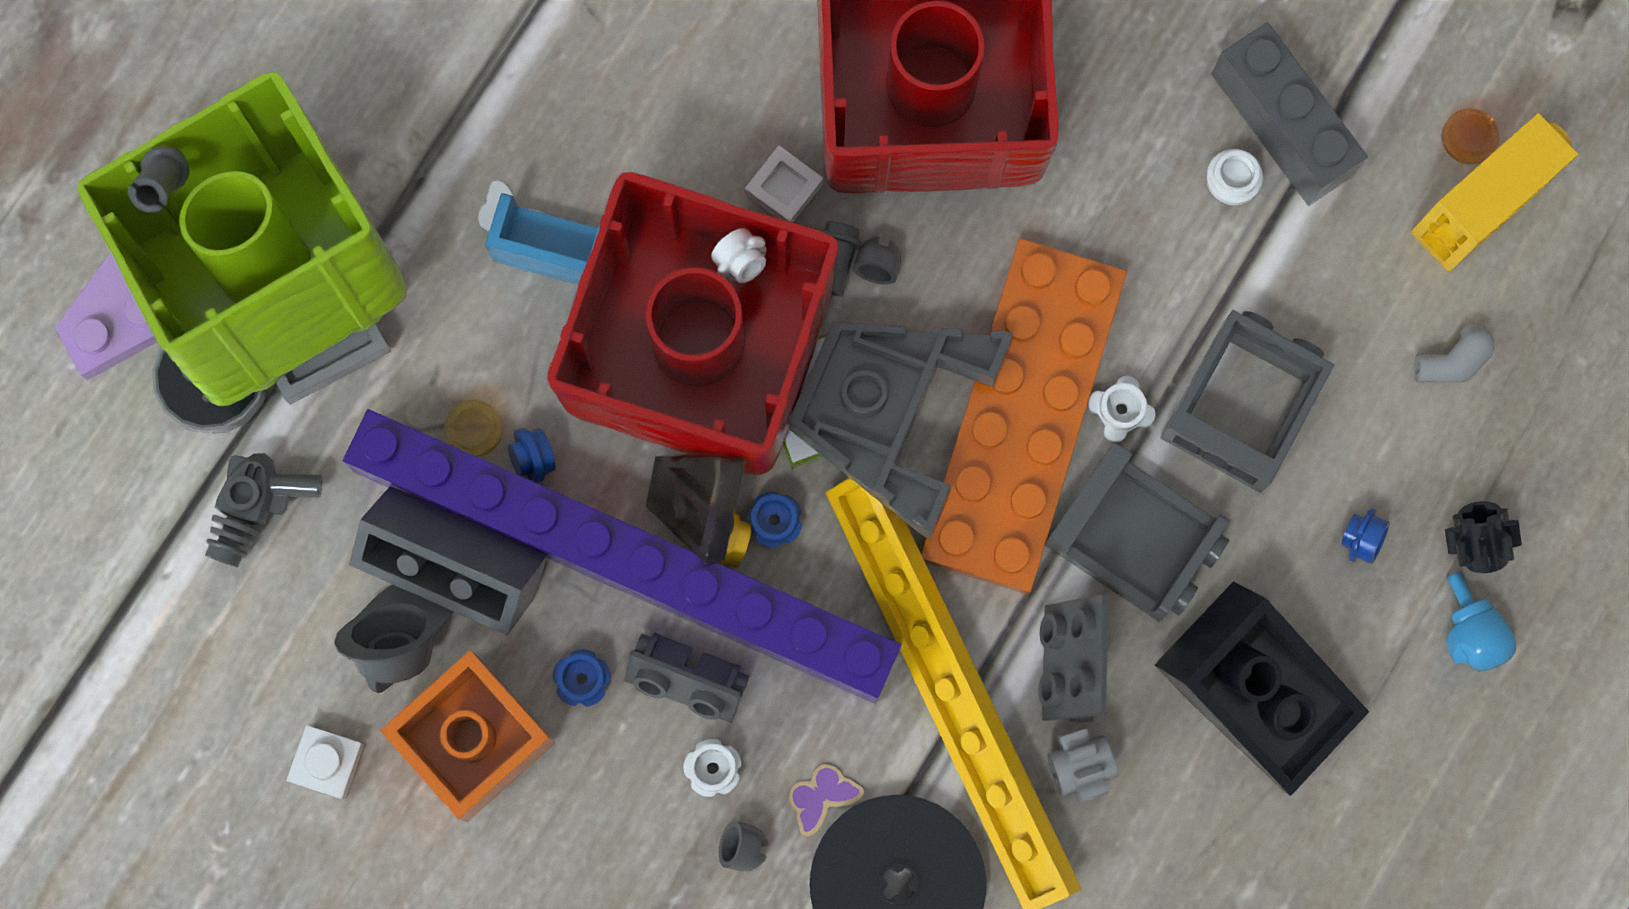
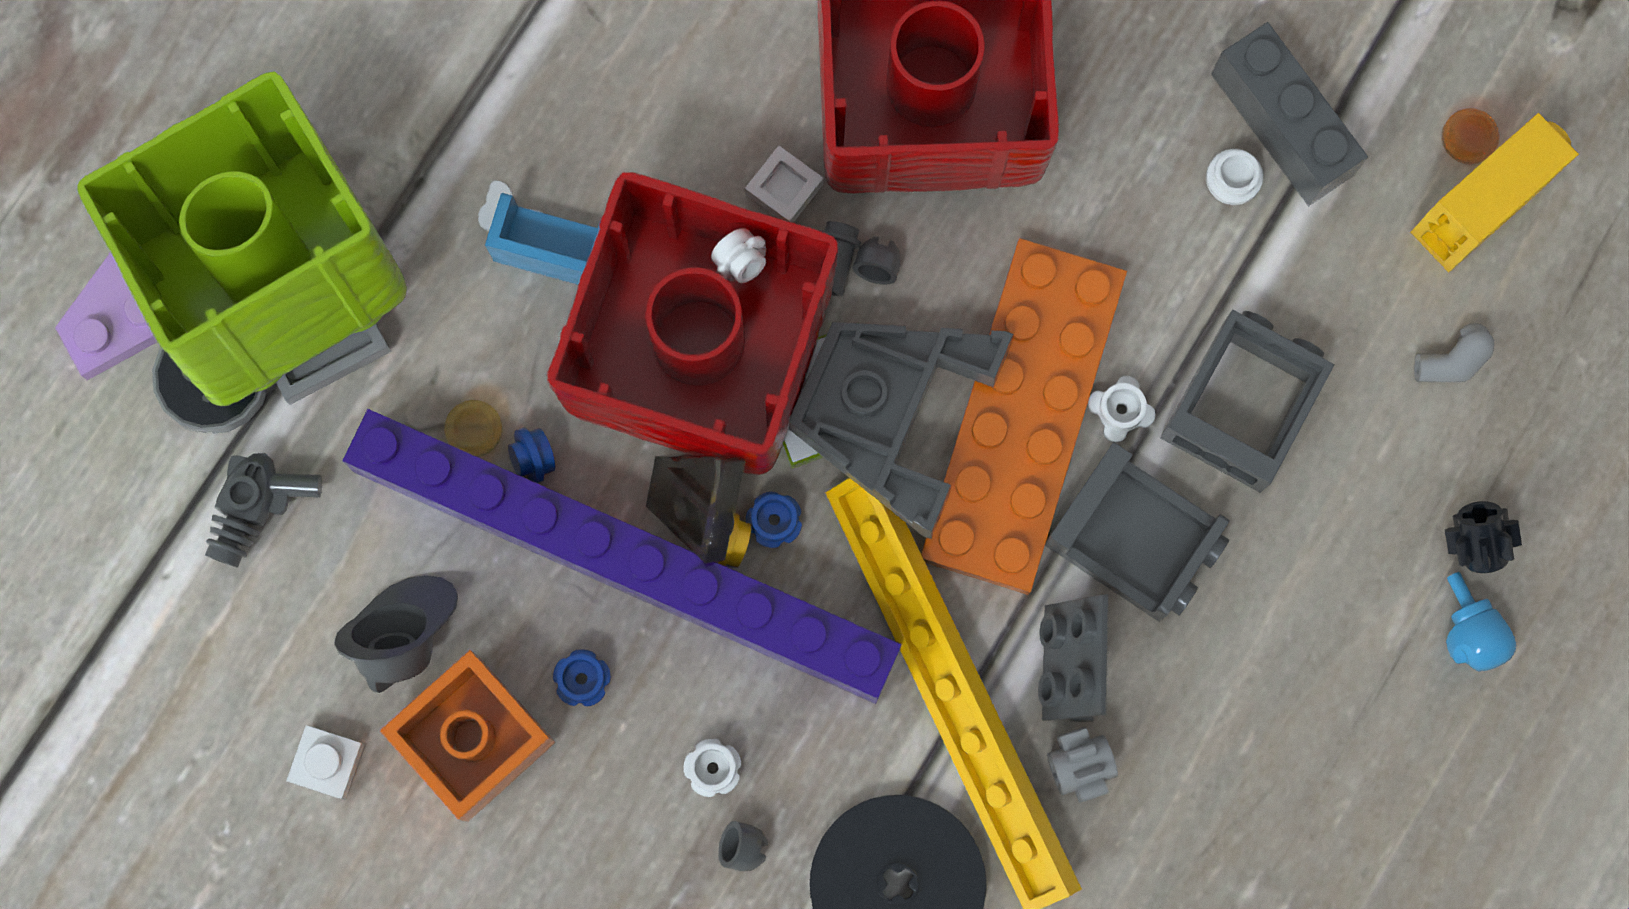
(161, 173): dark grey pin -> none
(447, 559): dark grey brick -> none
(660, 671): dark grey hinge -> none
(824, 790): medium lavender sticker -> none
(1262, 686): black slope -> none
(1365, 536): blue plate -> none

